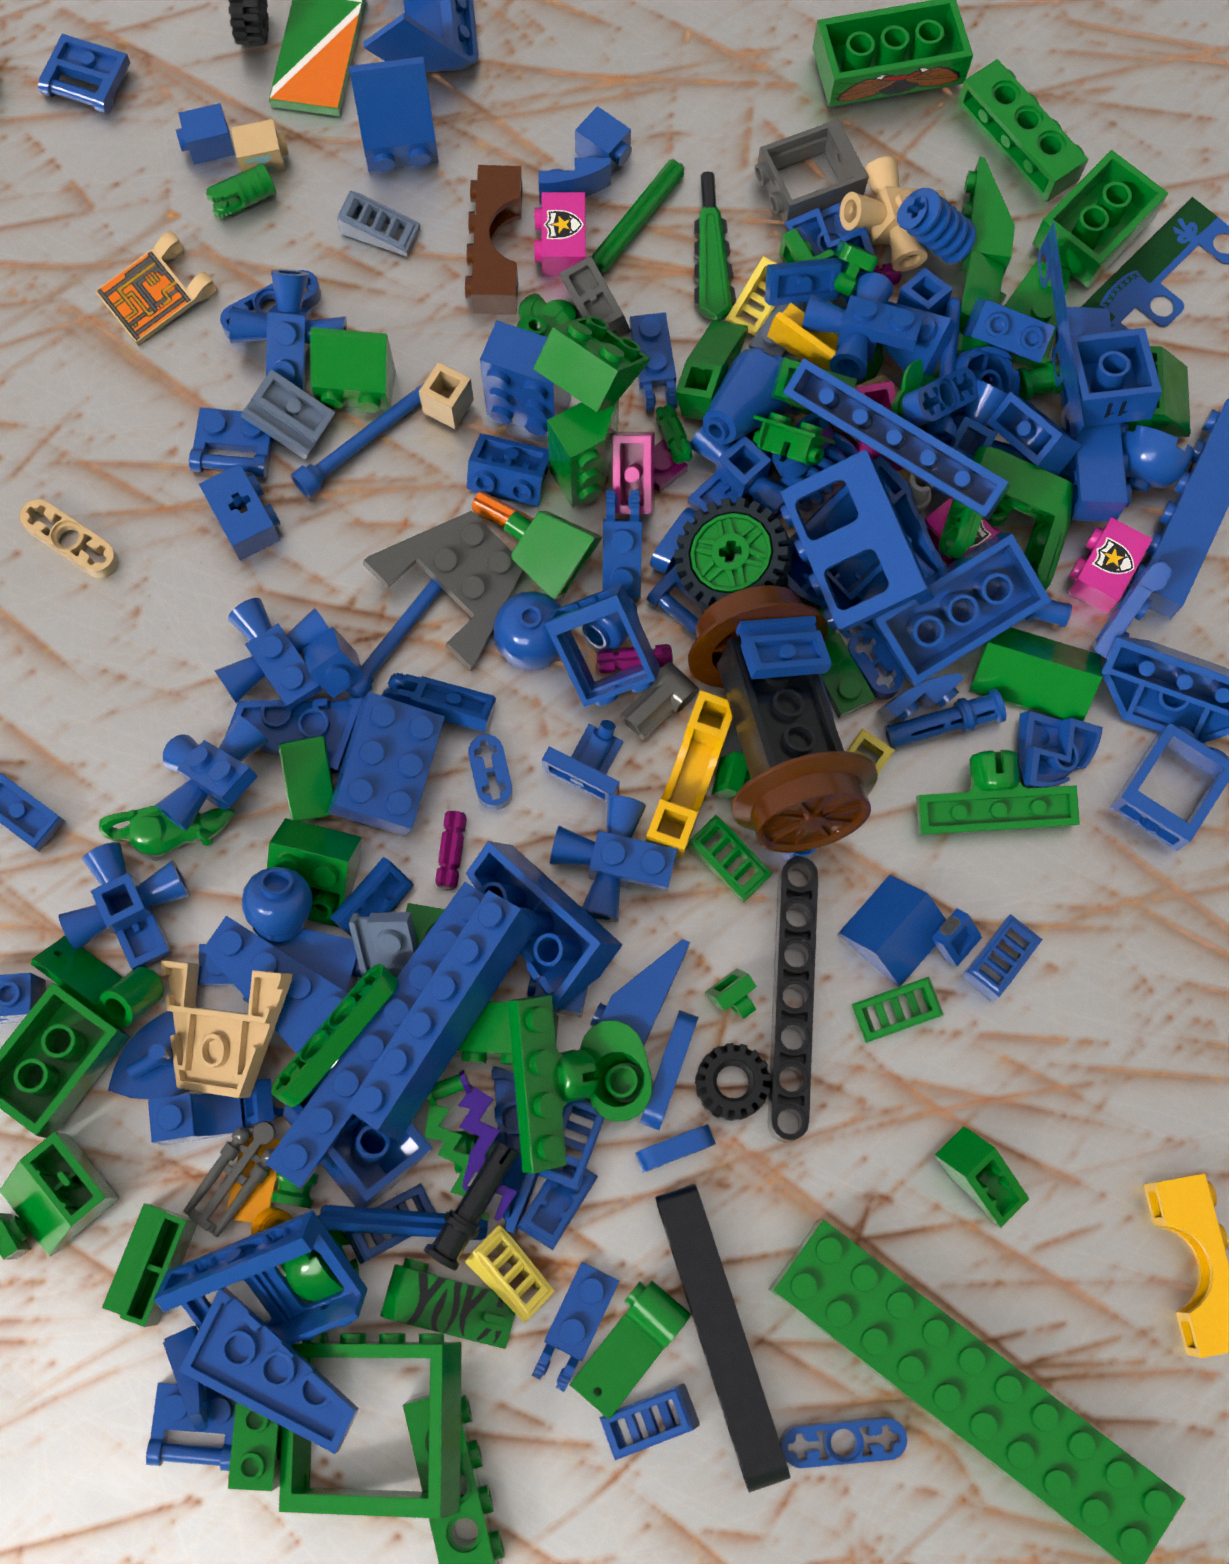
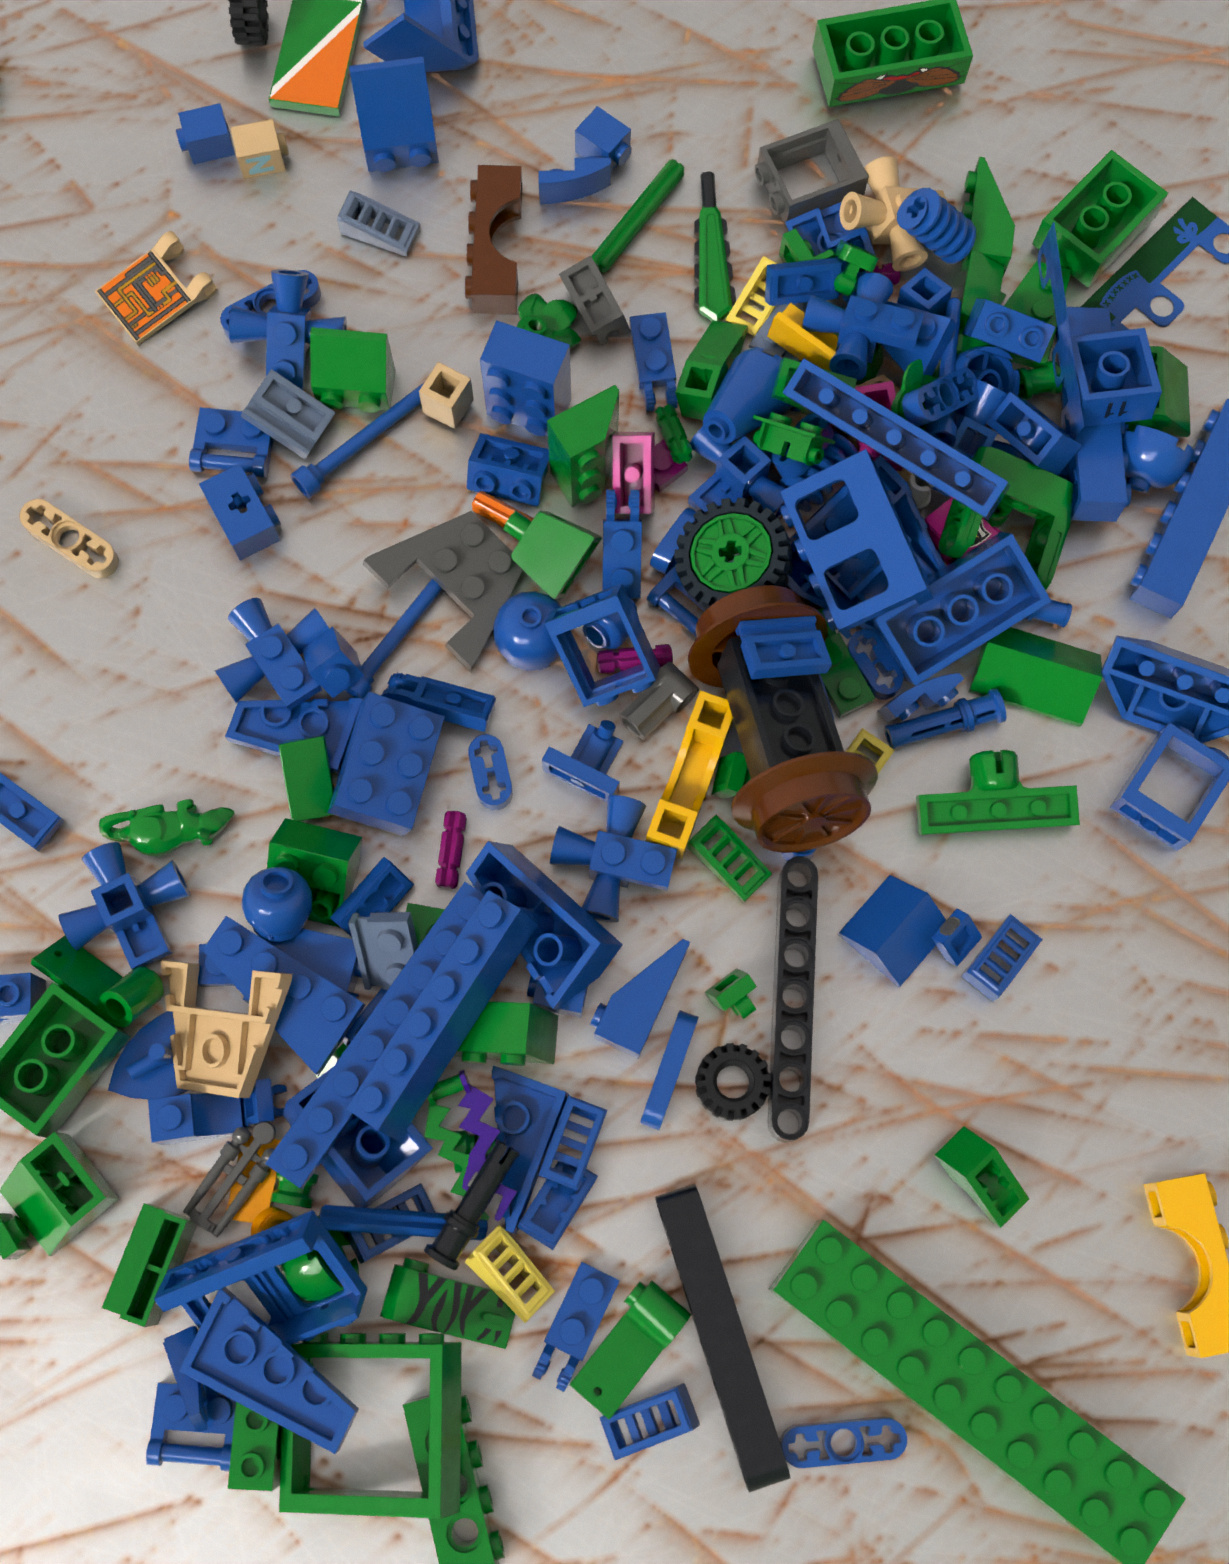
(87, 63): blue plate -> none
(209, 771): blue brick -> none
(241, 191): green hinge -> none
(334, 1035): green beam -> none
(544, 1082): green plate -> none
(561, 231): dark pink brick -> none
(590, 361): green slope -> none
(622, 1070): green piece -> none
(675, 1148): blue beam -> none
(930, 997): green slope -> none
(1022, 130): green brick -> none
(1054, 748): blue brick -> none
(1109, 565): dark pink brick -> none
(1133, 604): blue hinge -> none

